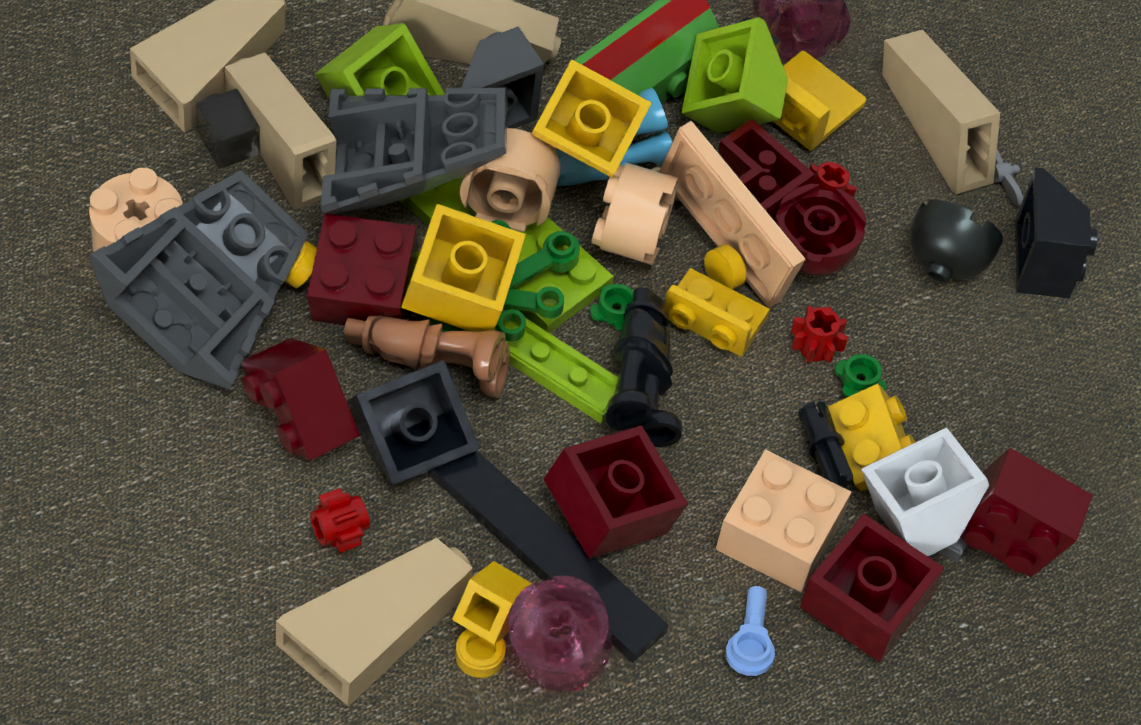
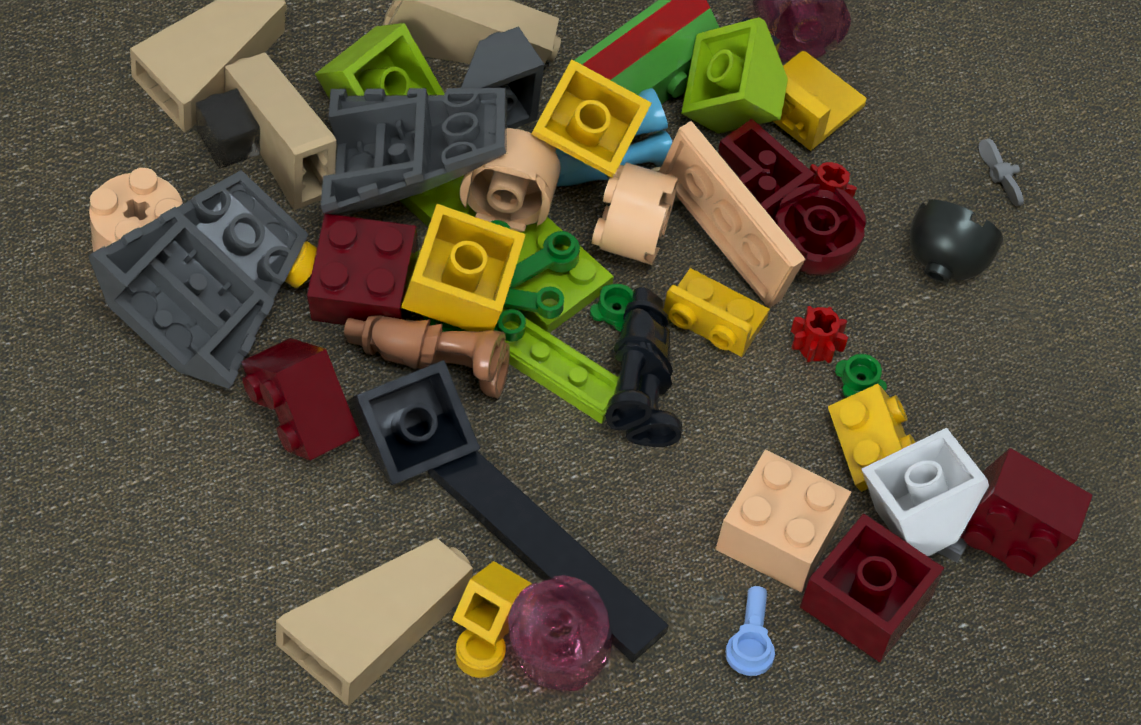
(340, 520): red gear -> none
(615, 491): dark red brick -> none
(725, 266): yellow tile -> none
(825, 443): black axle -> none
(944, 109): tan slope -> none
(1051, 238): black slope -> none

